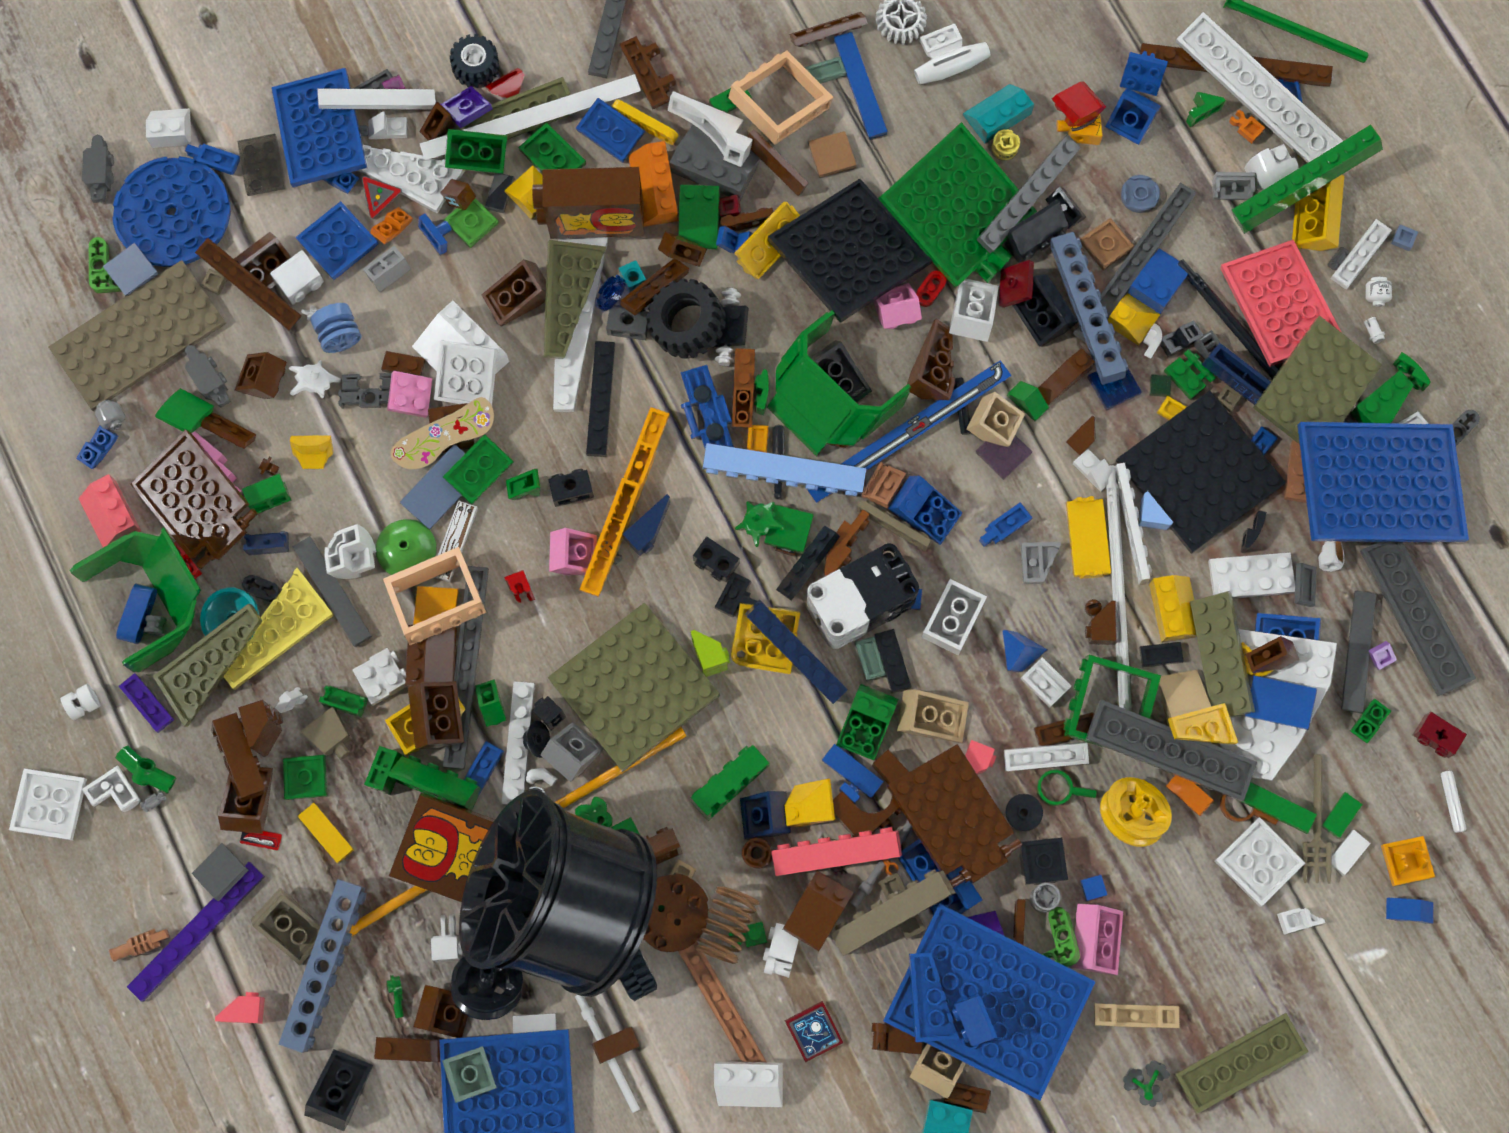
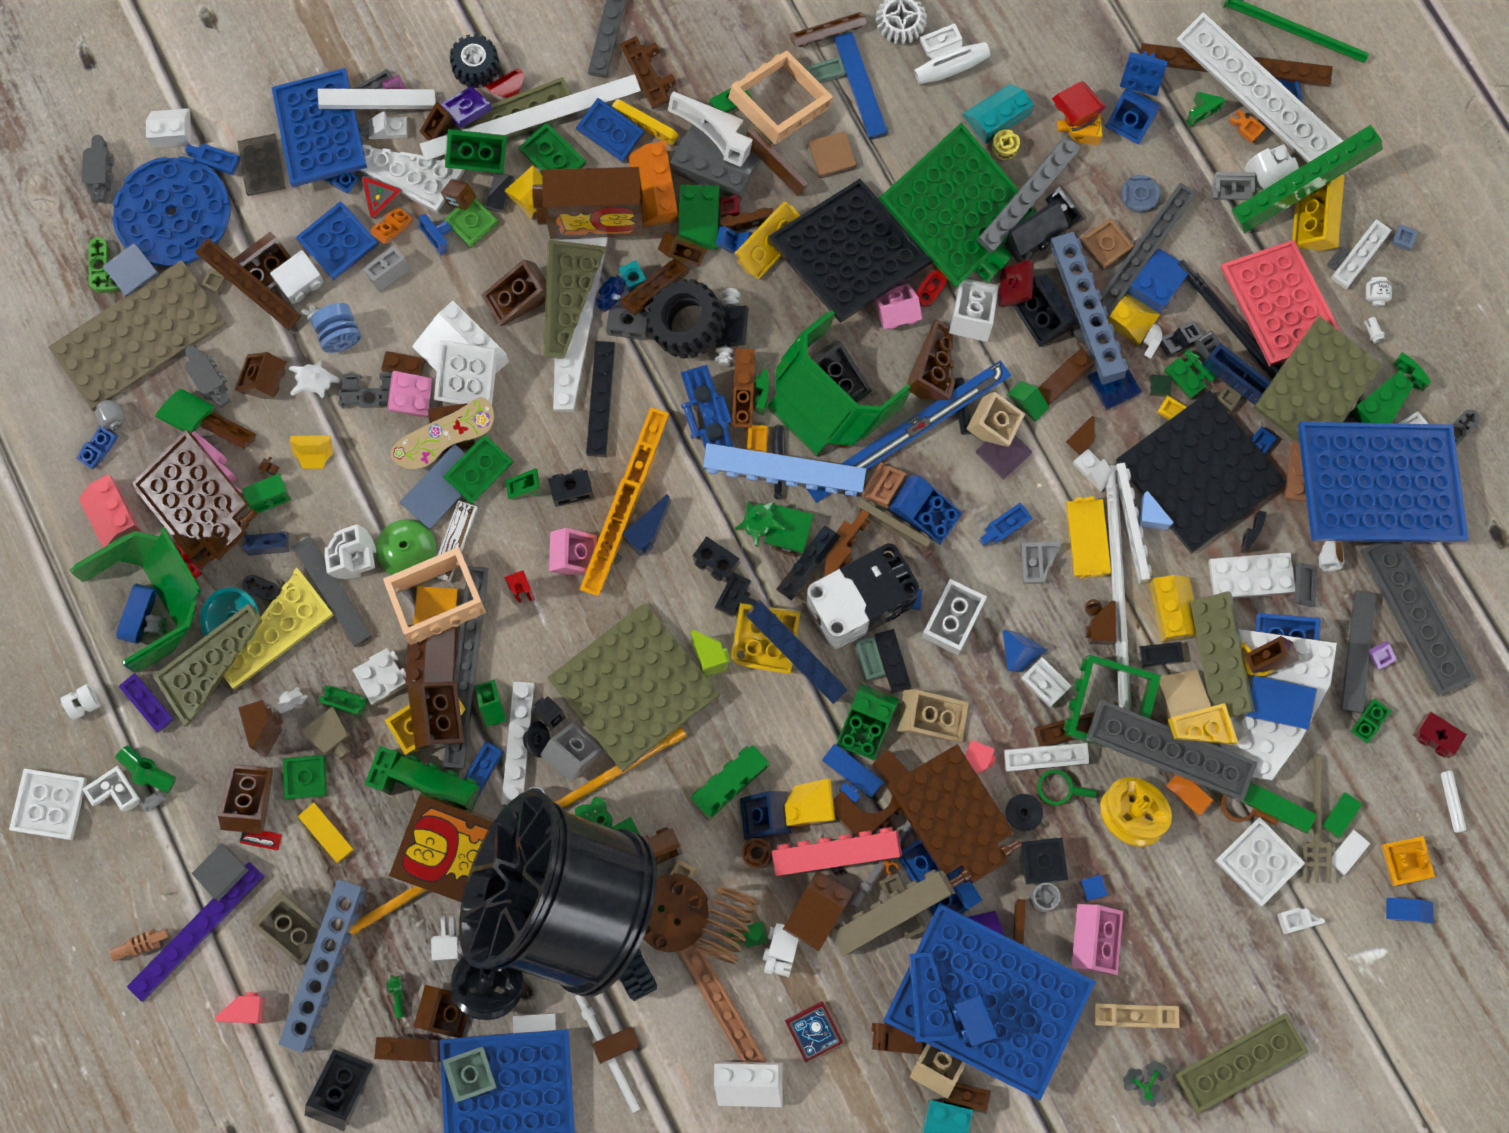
(238, 757): reddish brown wedge -> none
(541, 774): white arm -> none
(1069, 944): bright green beam -> none

